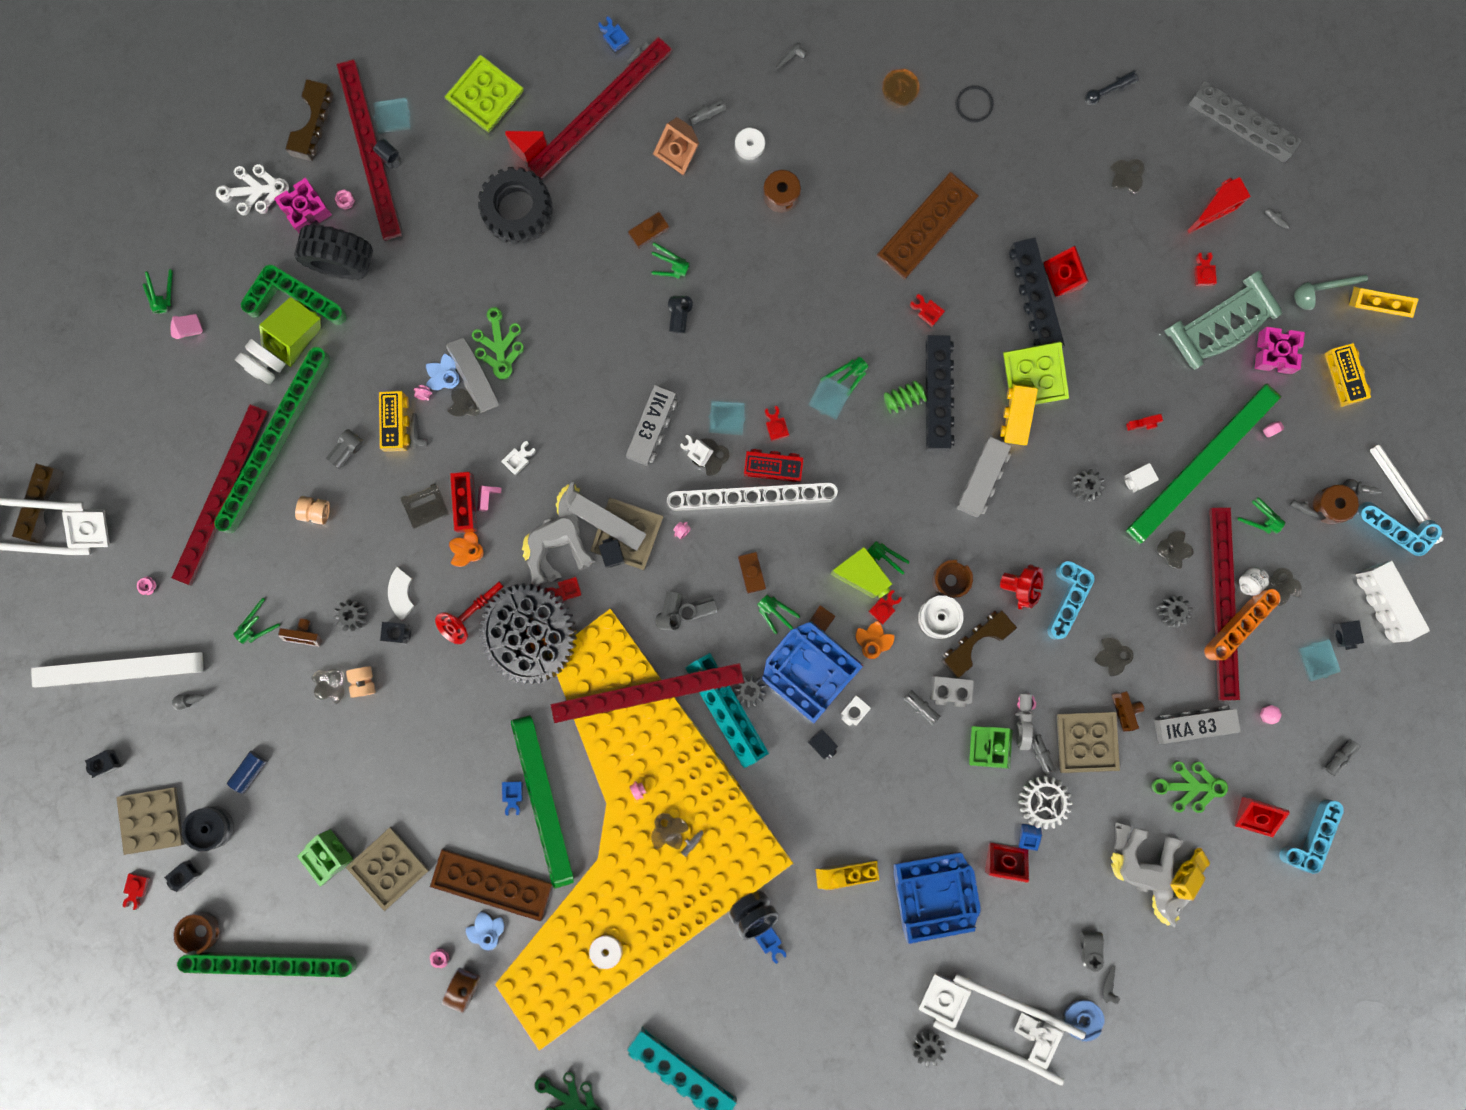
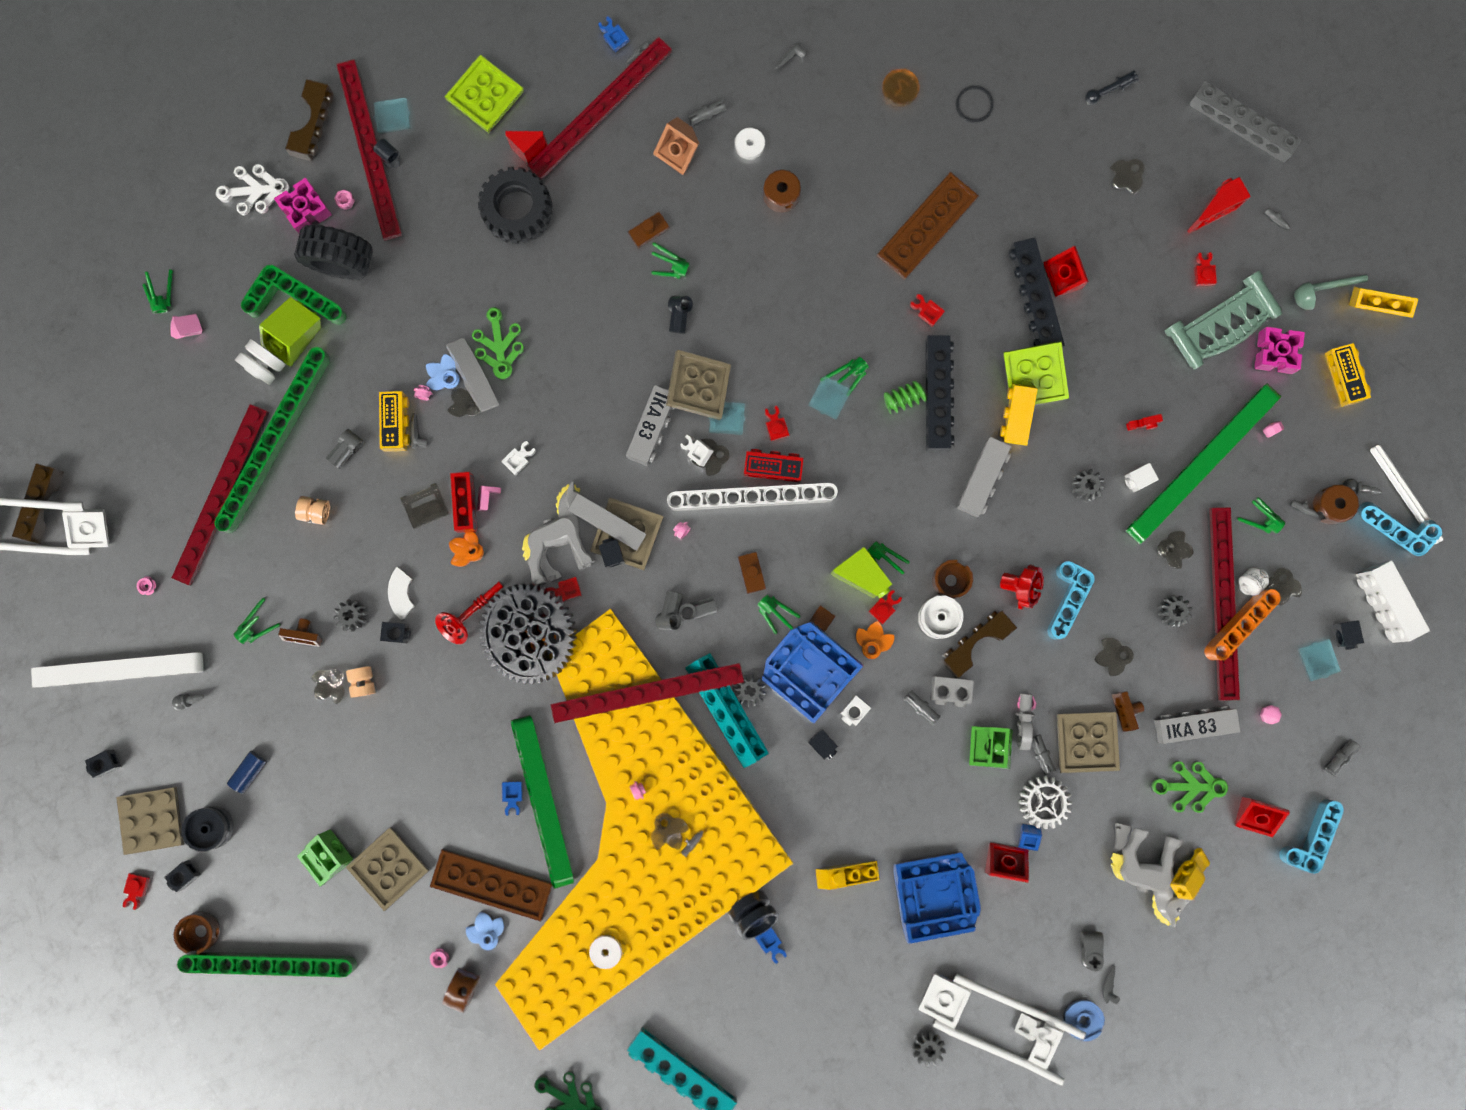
(698, 384): none -> dark tan plate

